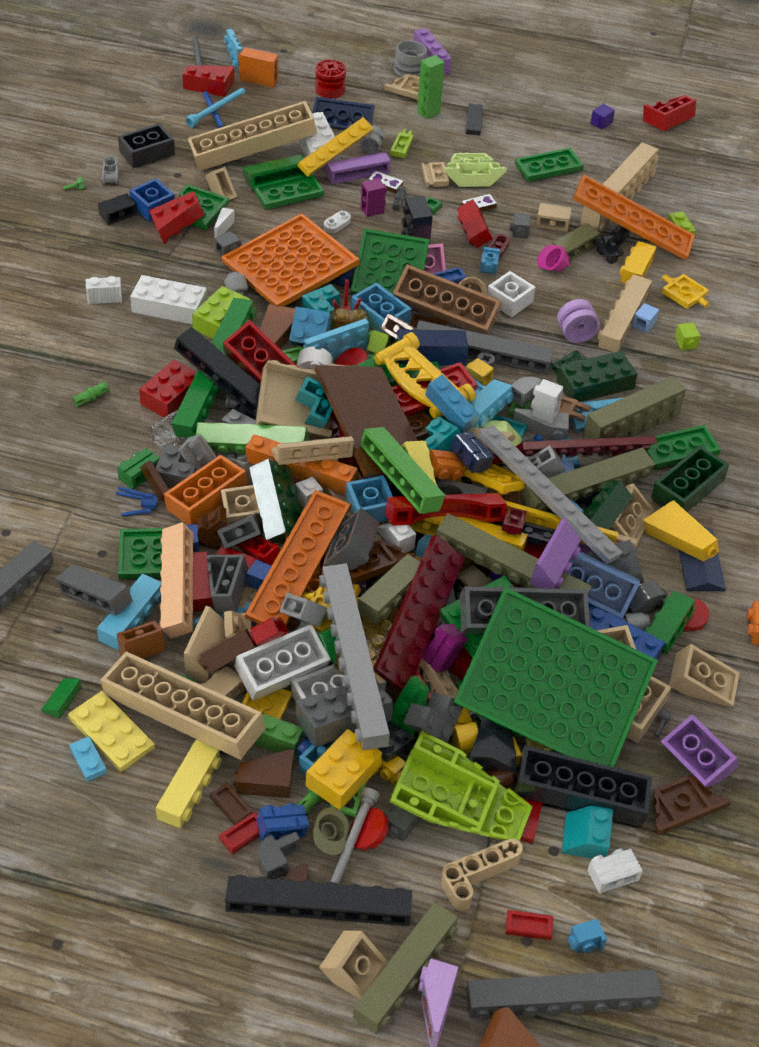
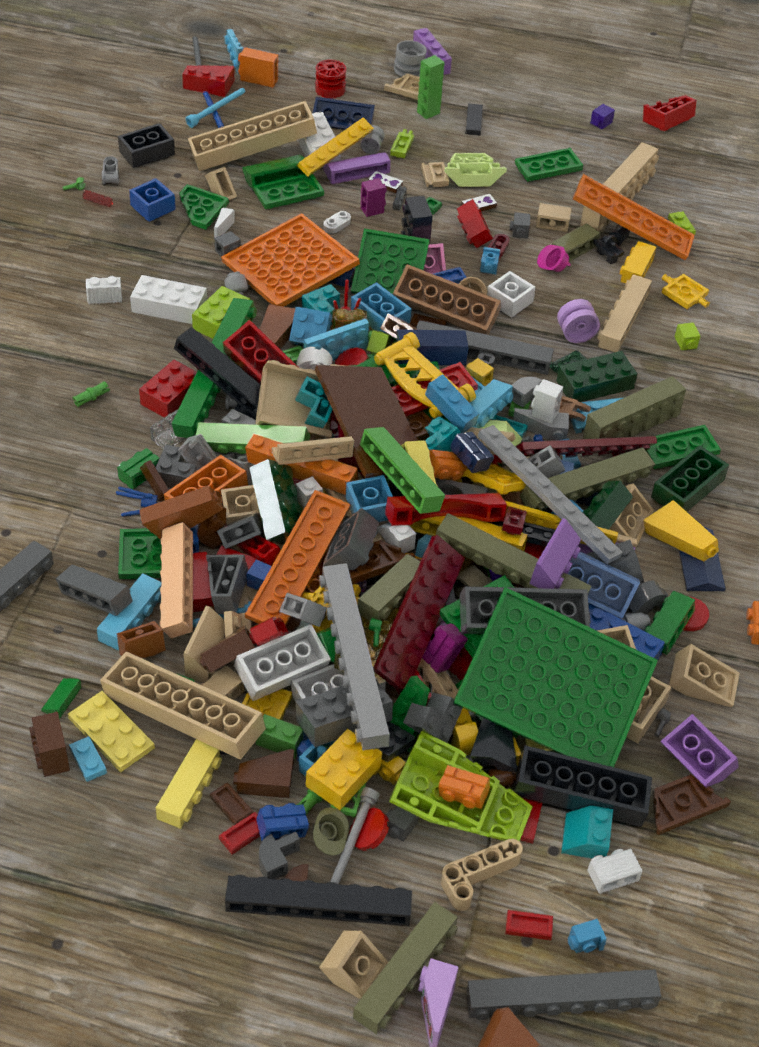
(49, 744): none -> reddish brown brick
(97, 198): none -> clear red axle
(117, 208): black brick -> none
(176, 214): red wedge -> none
(187, 508): none -> dark orange slope
(375, 625): none -> green hand
(464, 787): none -> orange brick
(645, 318): light blue brick -> none

